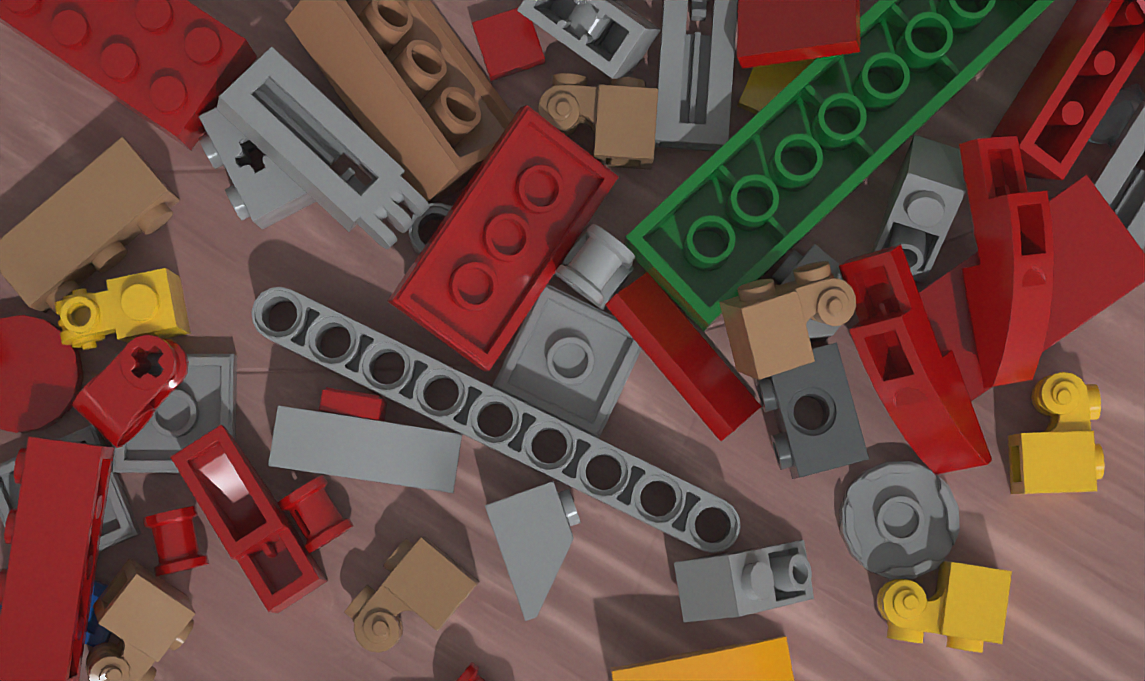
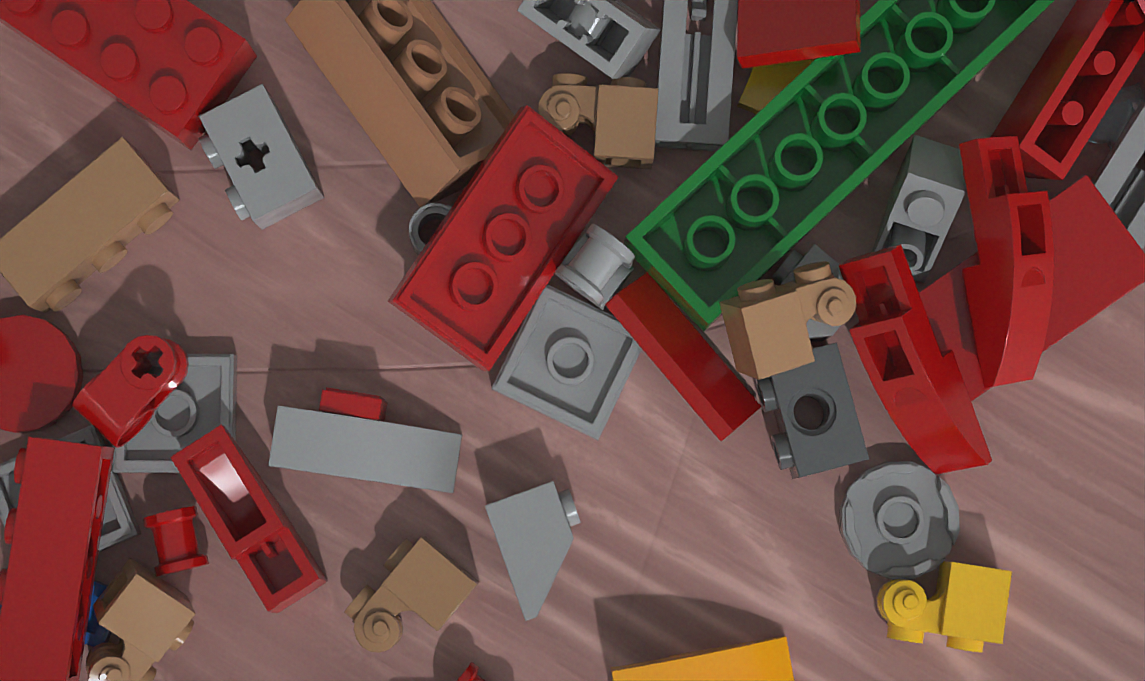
(130, 307): yellow brick -> none
(307, 135): light grey hinge -> none
(315, 514): red bush -> none
(474, 396): light grey beam -> none
(508, 43): red tile -> none
(743, 581): light grey slope -> none
(1065, 452): yellow brick -> none

